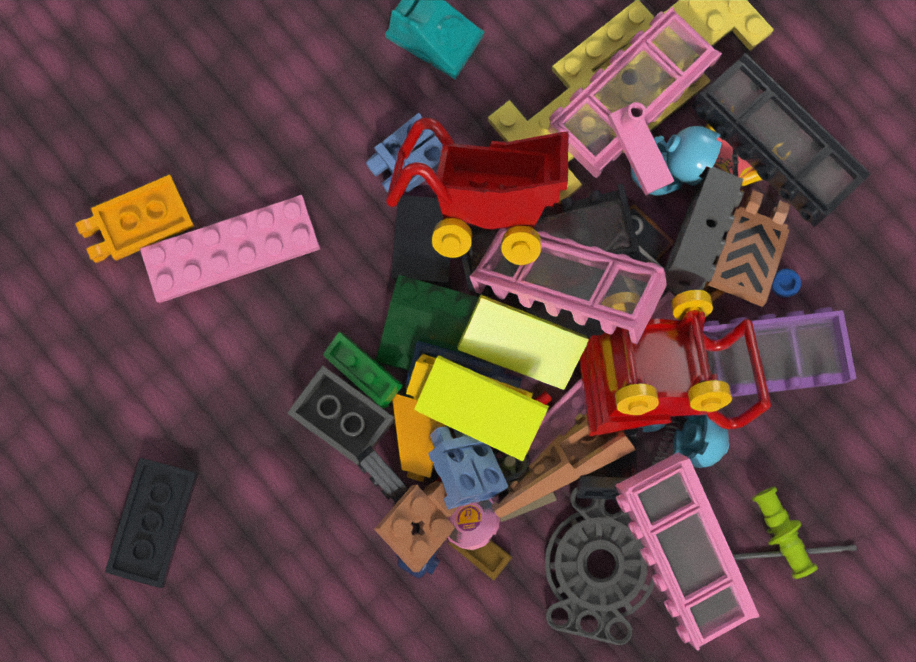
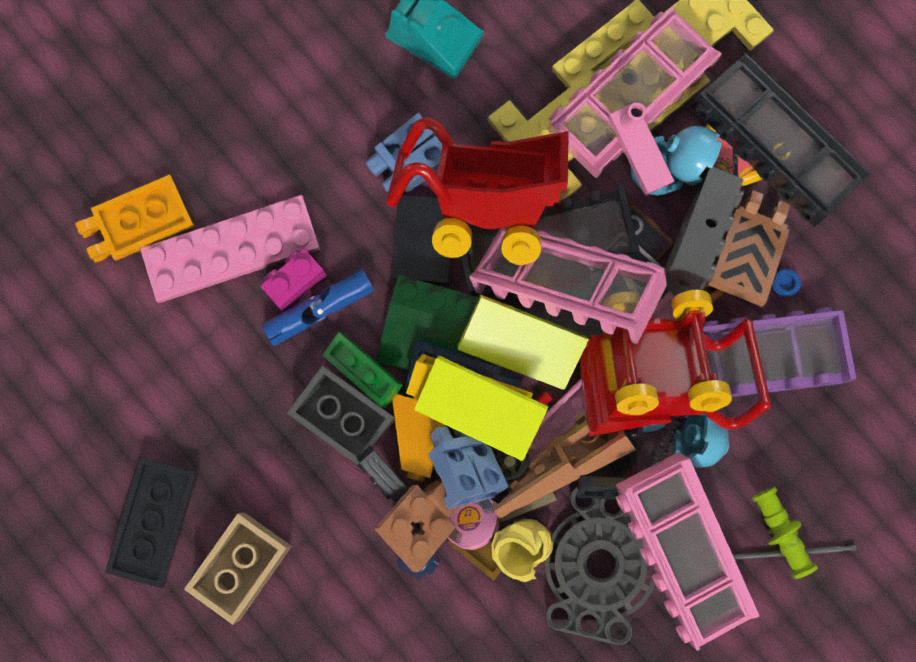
(237, 568): none -> tan brick
(293, 280): none -> dark pink brick
(330, 300): none -> blue piece
(521, 548): none -> light yellow helmet

